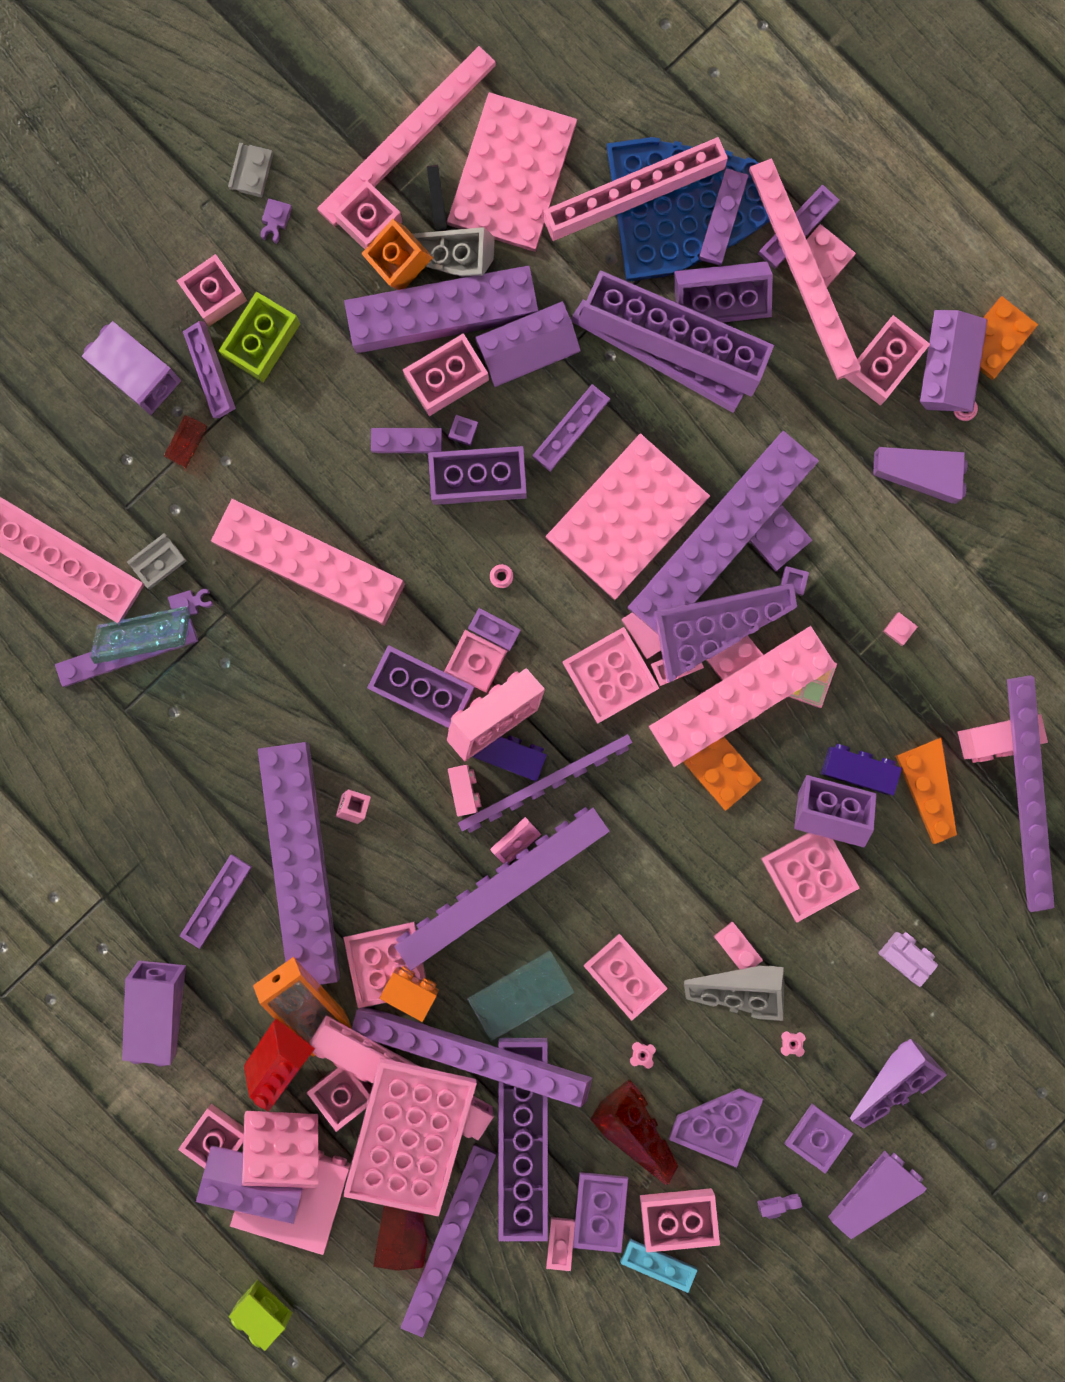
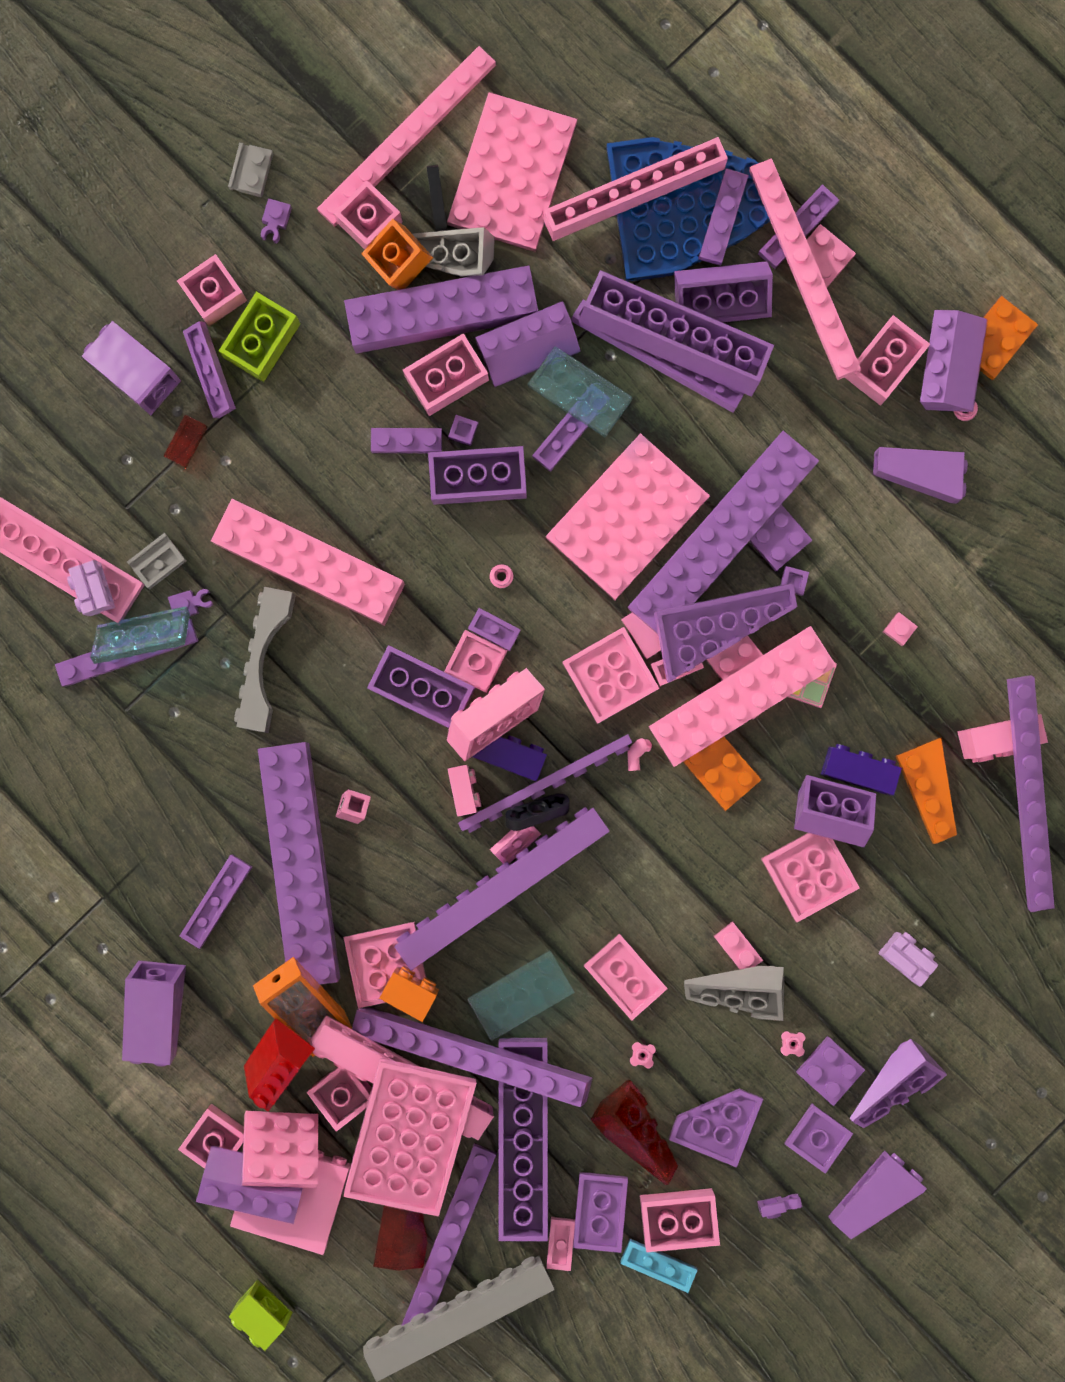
(91, 588): none -> lavender brick
(275, 611): none -> light grey arch
(457, 1318): none -> light grey brick
(523, 816): none -> black beam
(580, 391): none -> clear light blue plate
(637, 749): none -> bright pink arm
(830, 1070): none -> medium lavender plate

